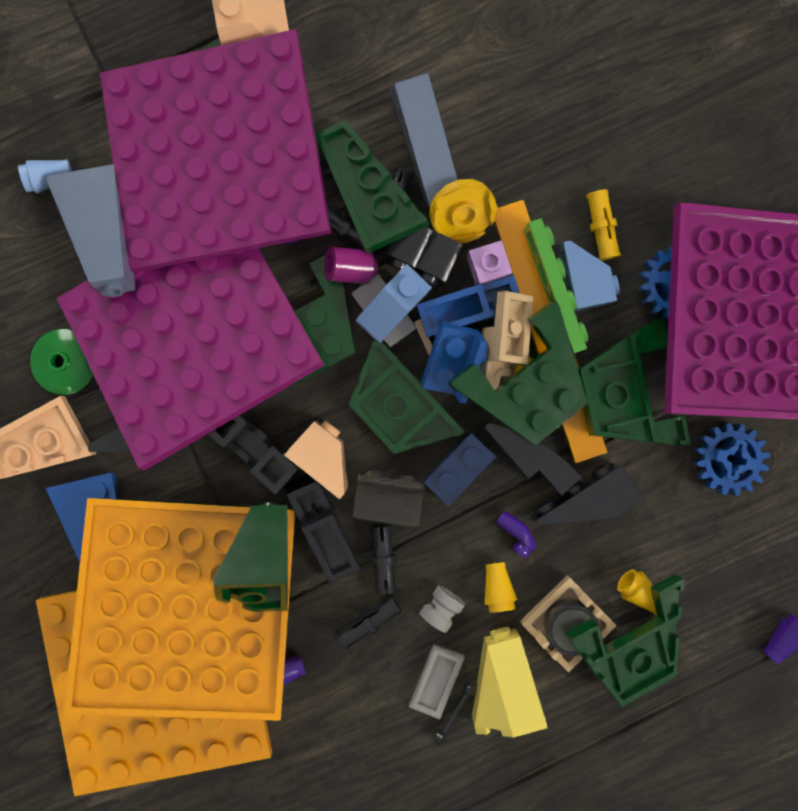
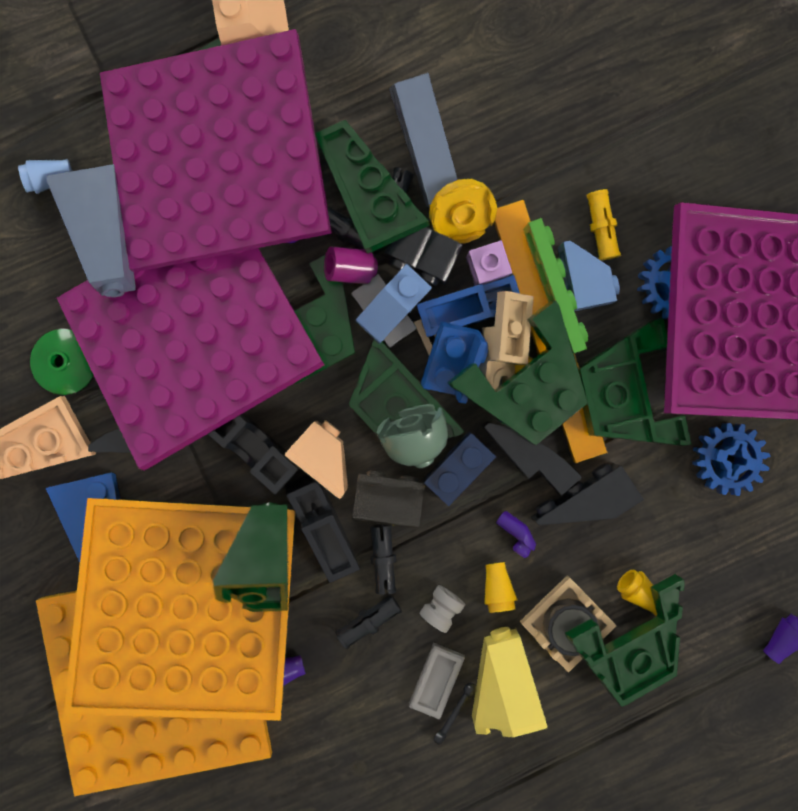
(415, 436): none -> sand green cylinder

